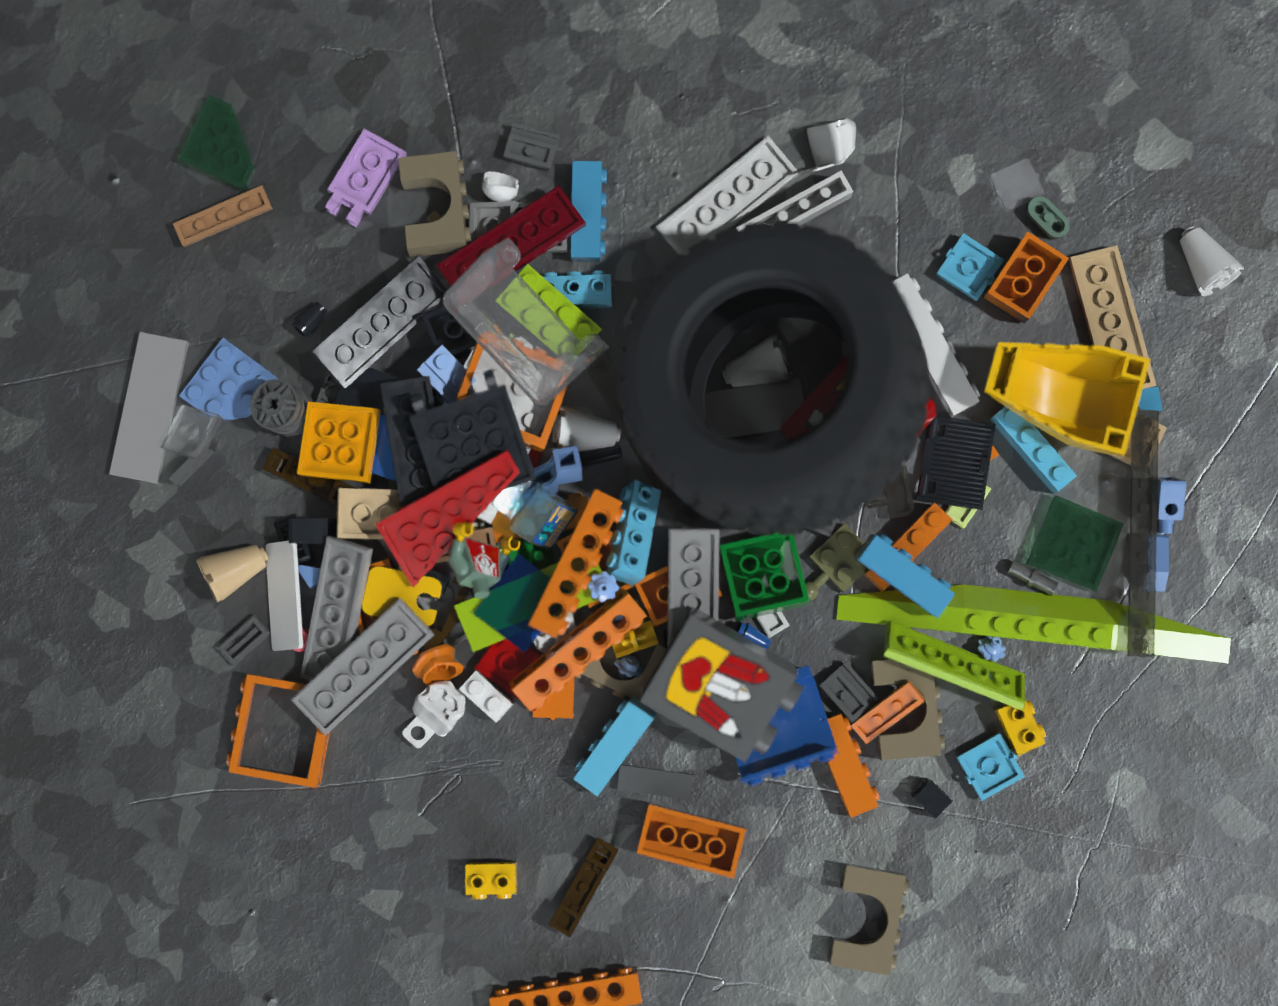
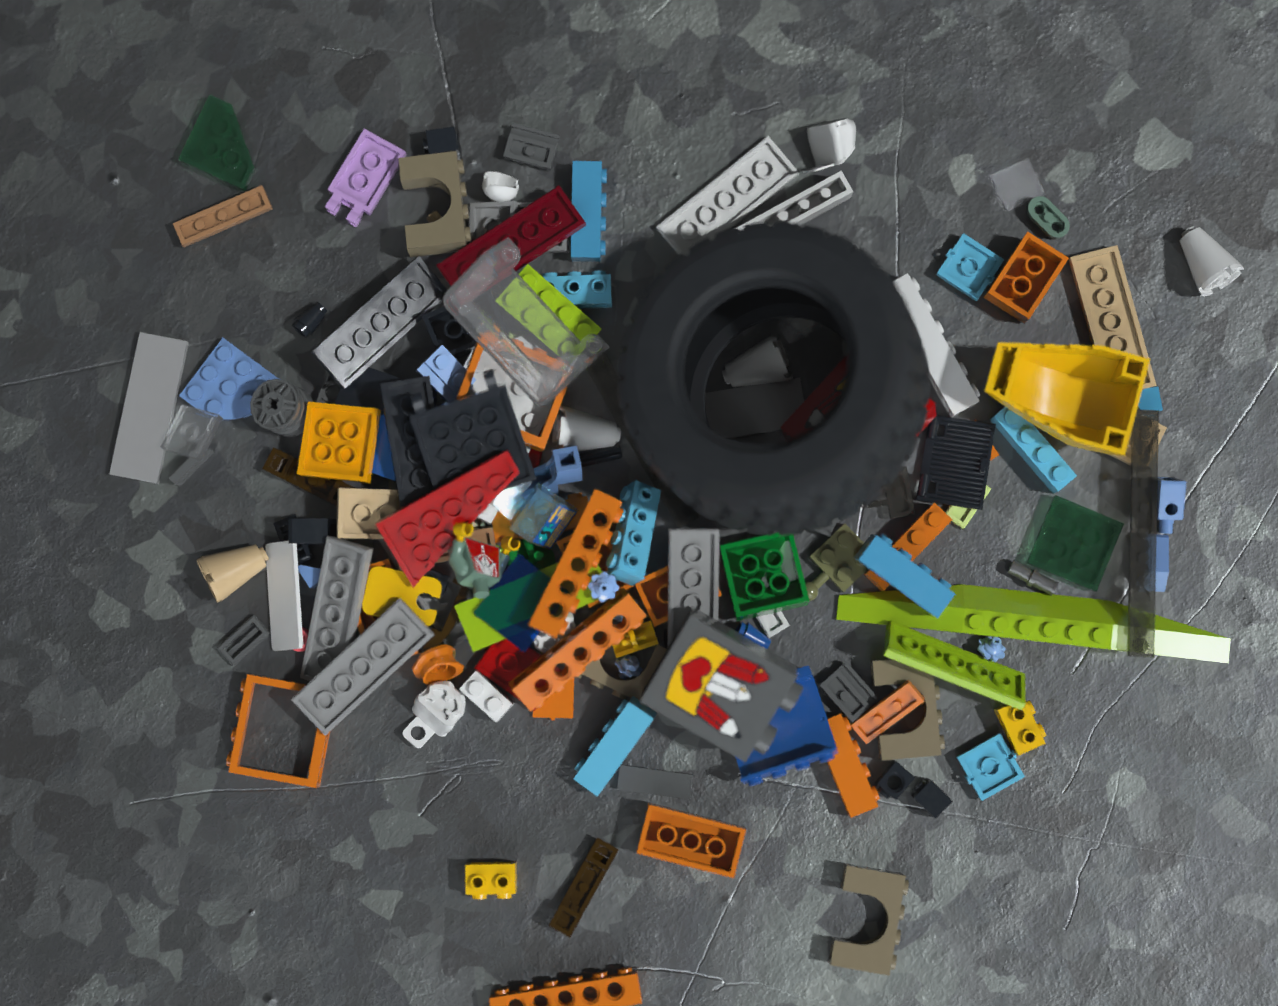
(441, 140): none -> black brick
(904, 776): none -> black brick

